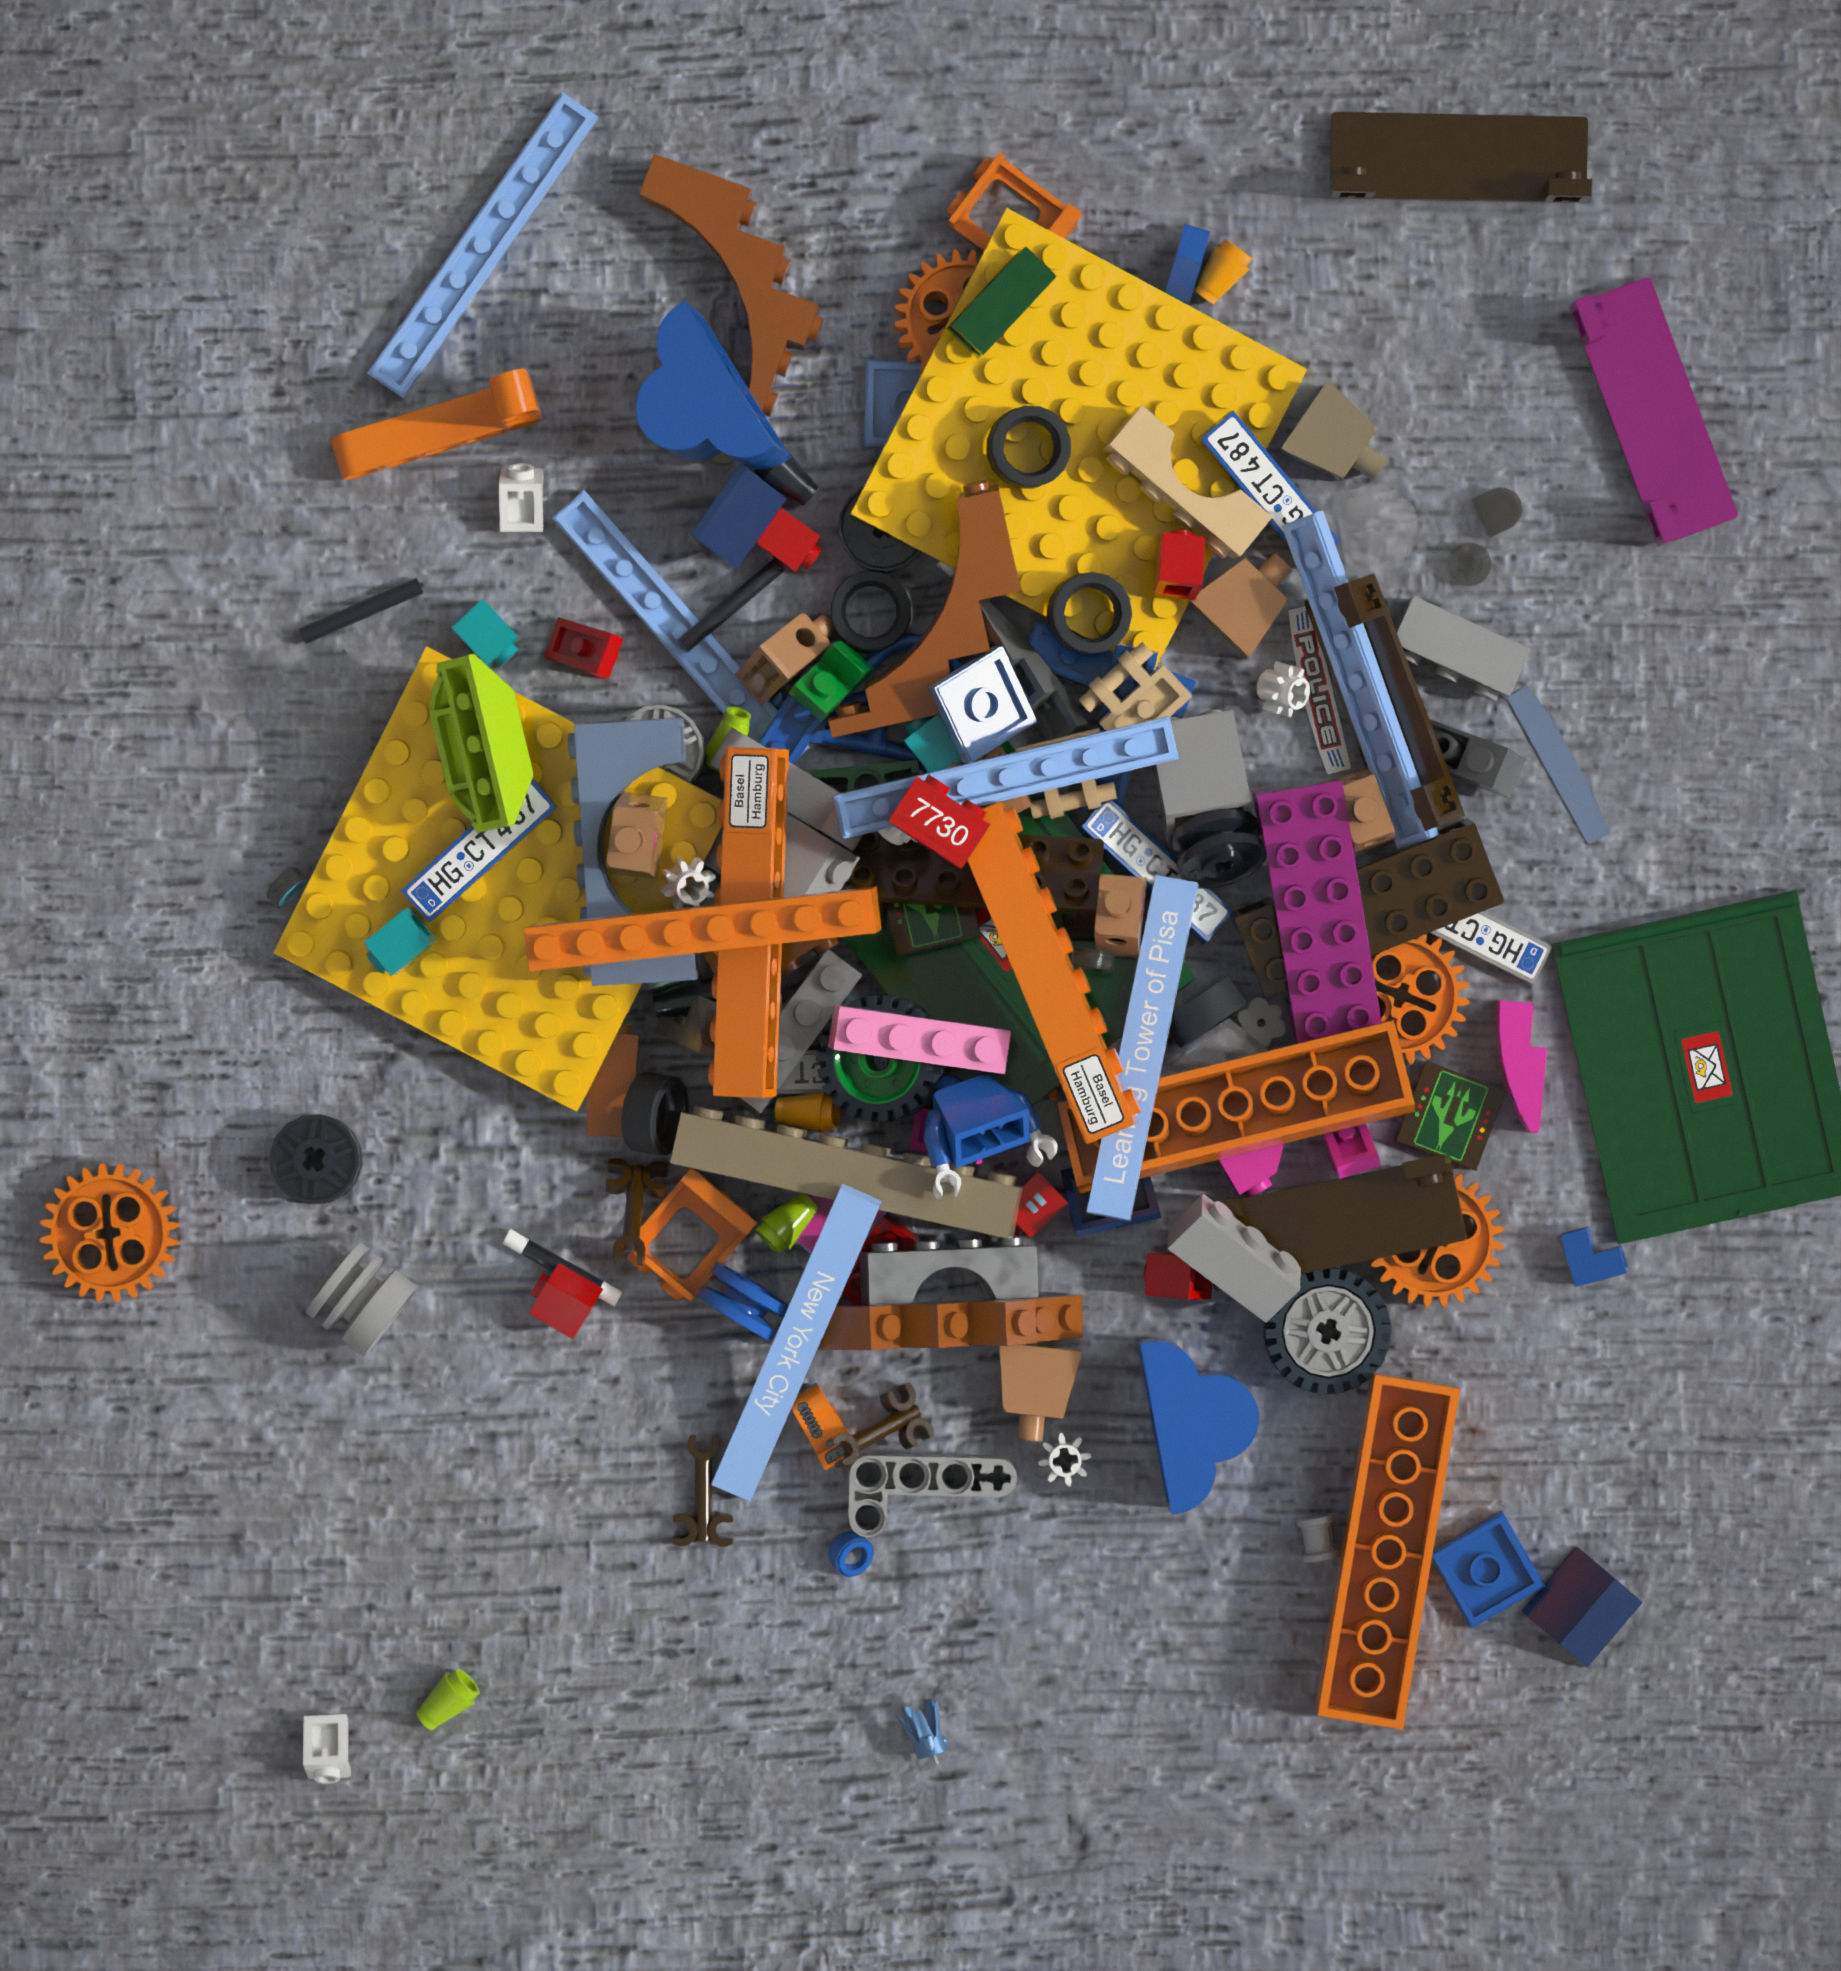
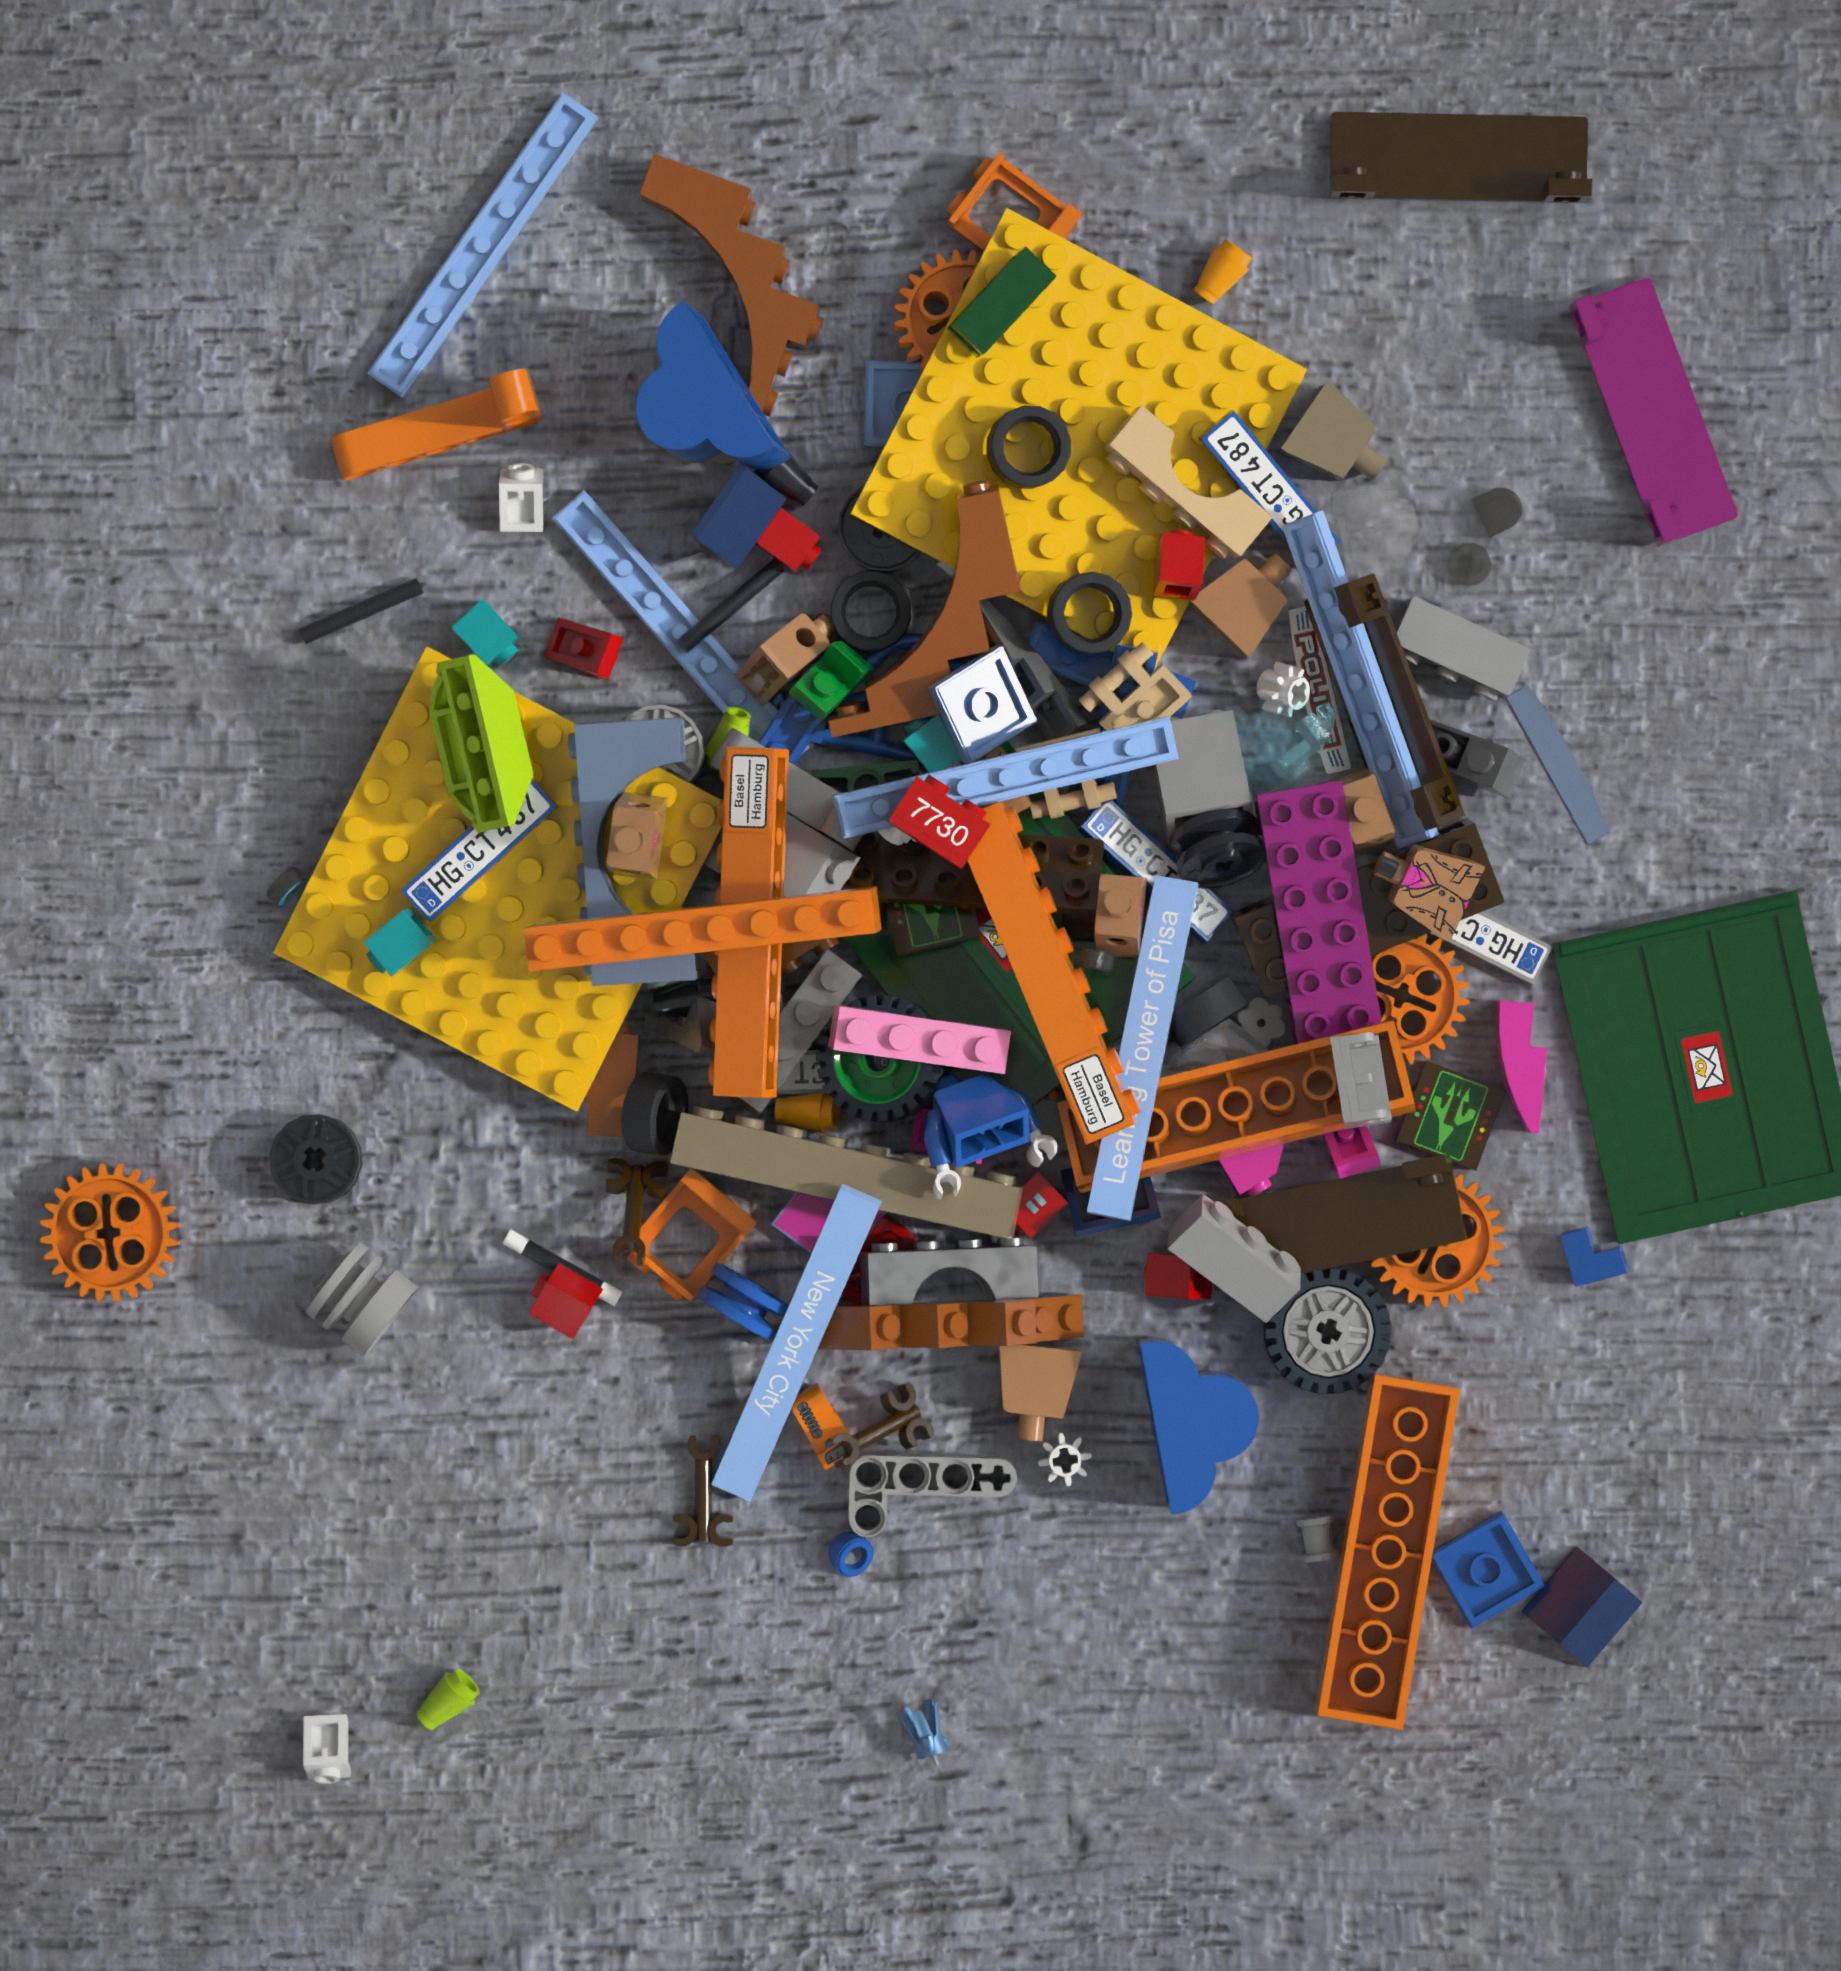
(676, 882): white gear -> none
(786, 1223): lime cone -> none
(1187, 263): blue piece -> none
(1313, 737): none -> clear light blue slope
(1361, 1080): none -> light grey hinge
(1430, 886): none -> medium nougat torso

